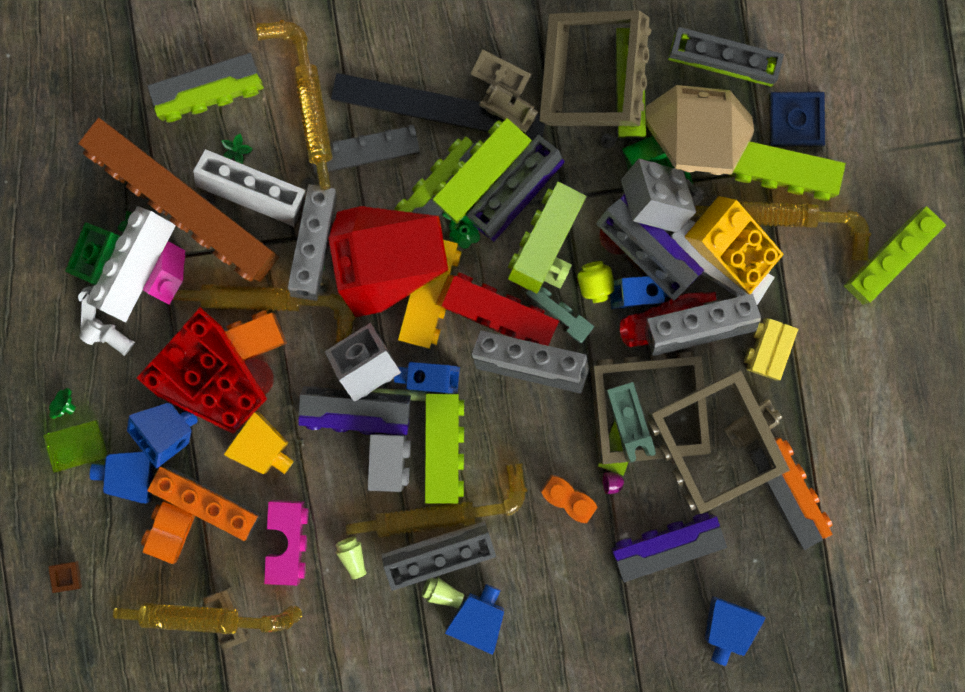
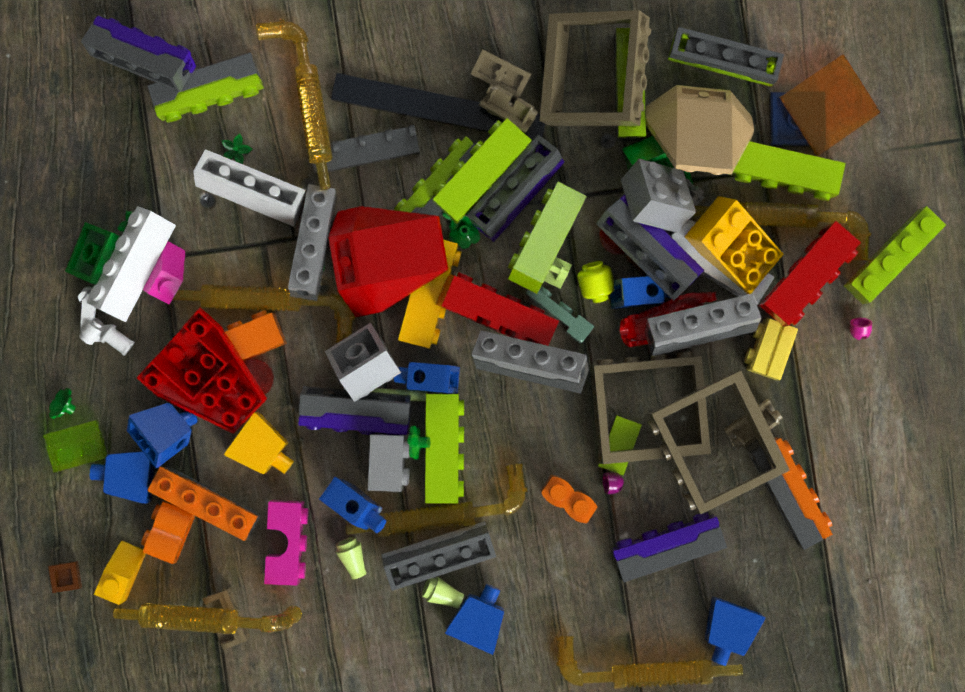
(120, 573): none -> yellow slope
(139, 53): none -> dark grey piece
(173, 196): dark orange brick -> none
(353, 505): none -> blue torso
(416, 442): none -> green plant
(630, 421): sand green plate -> none
(641, 674): none -> clear yellow piece
(810, 274): none -> red wedge
(830, 105): none -> clear orange piece
(860, 328): none -> dark pink hinge

